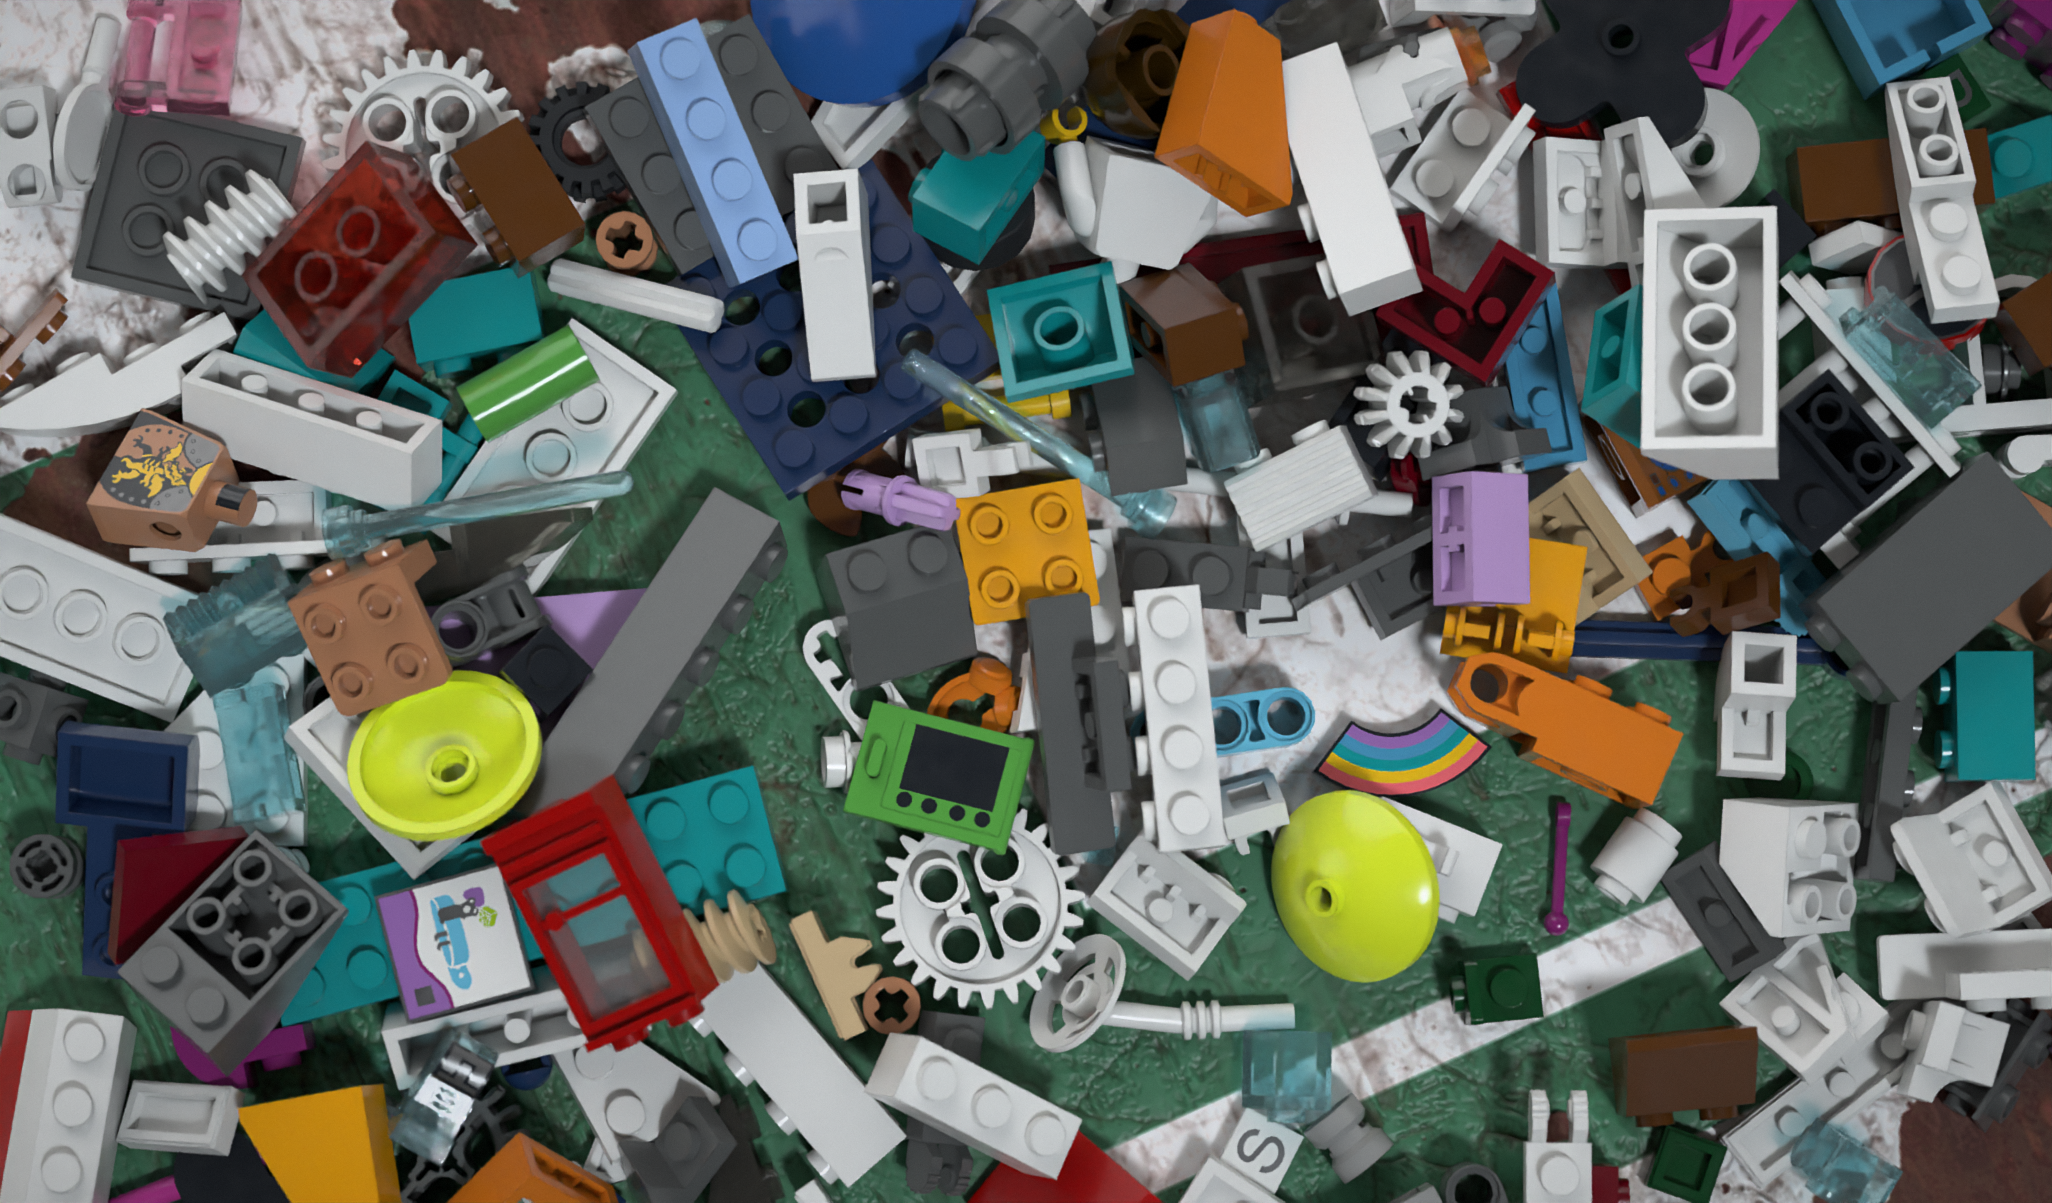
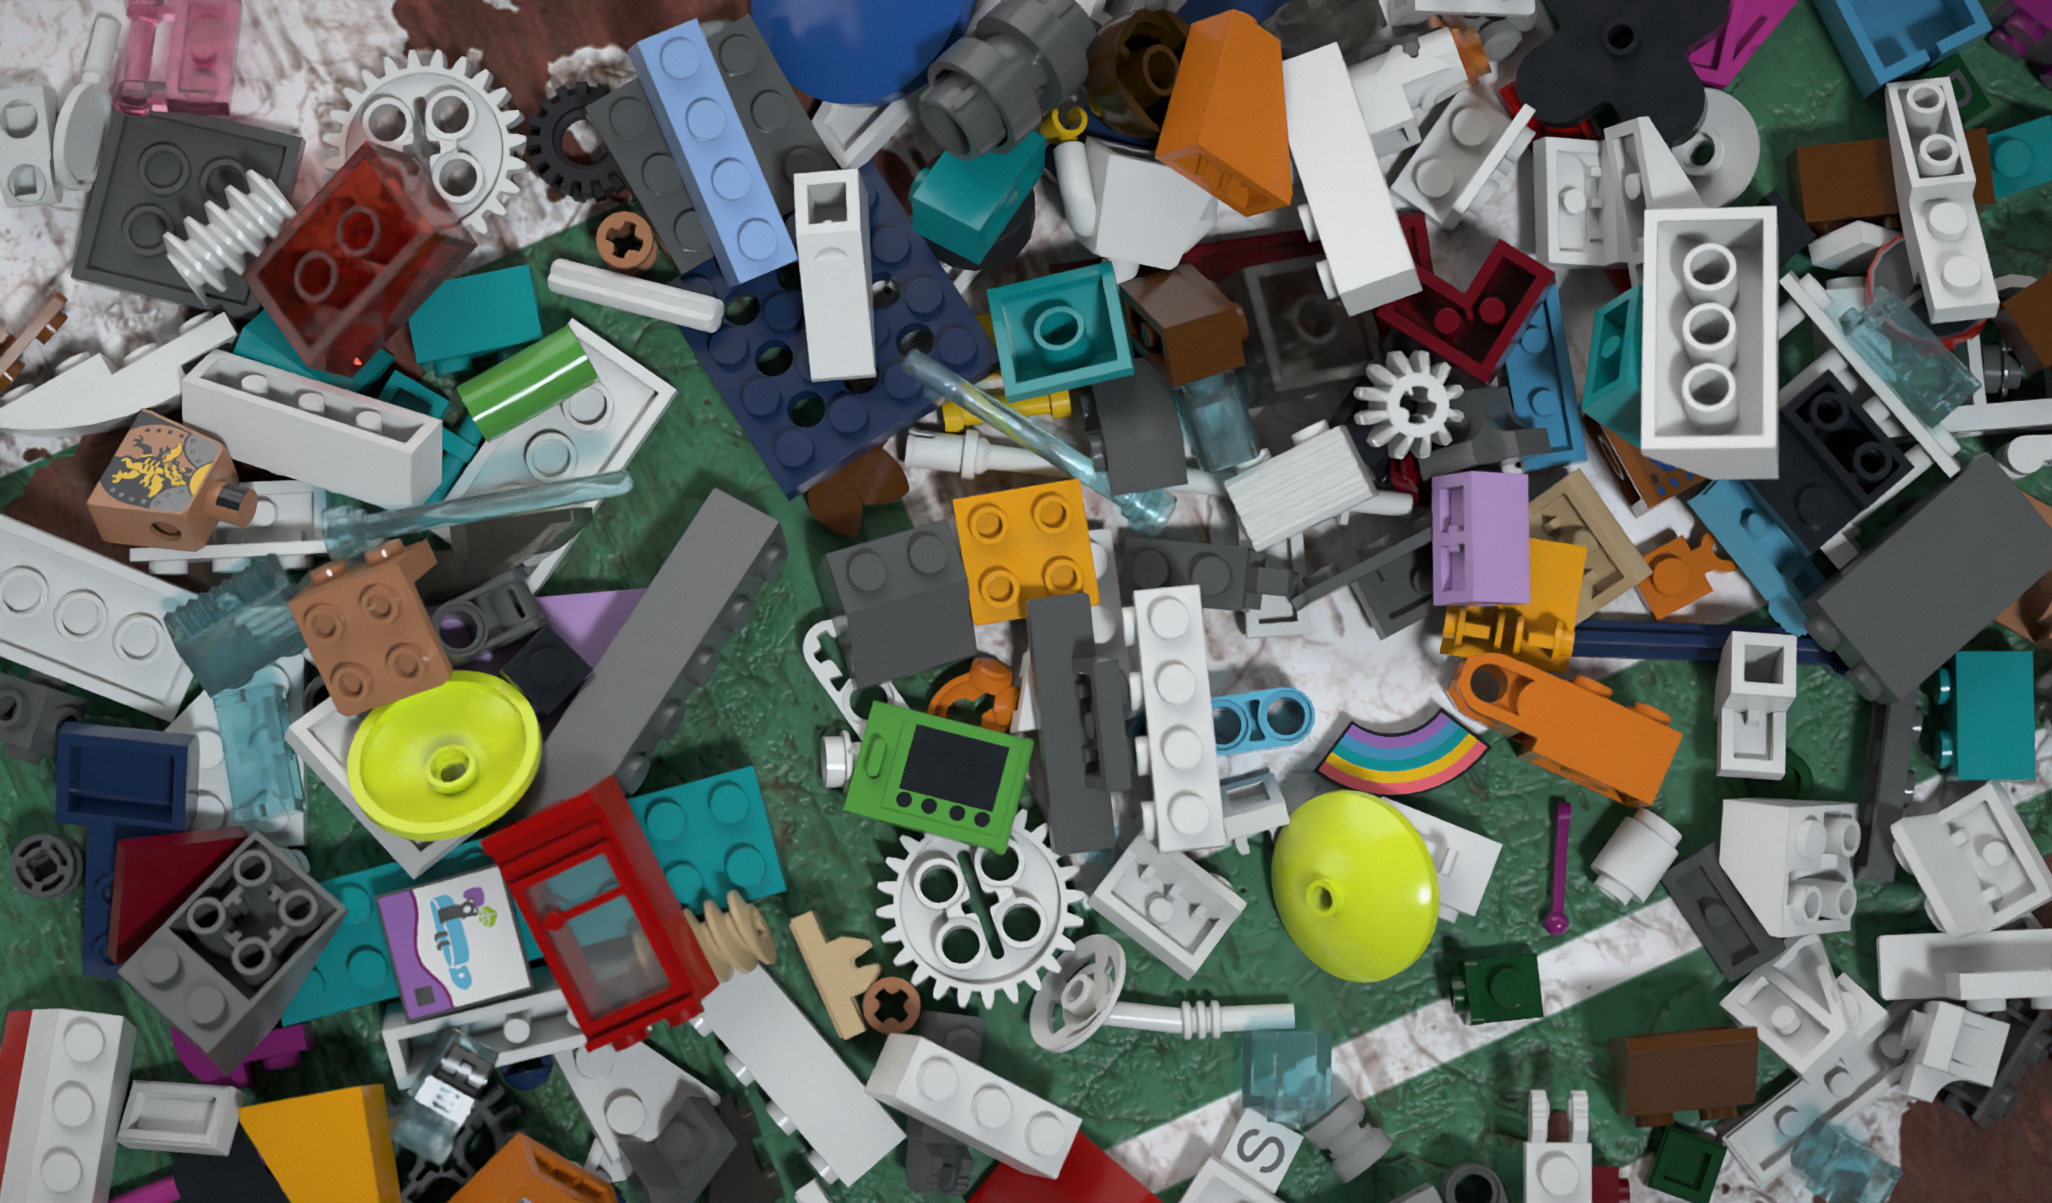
(515, 198): reddish brown brick -> none
(900, 500): lavender axle -> none
(960, 463): white plate -> none
(1737, 597): reddish brown plate -> none

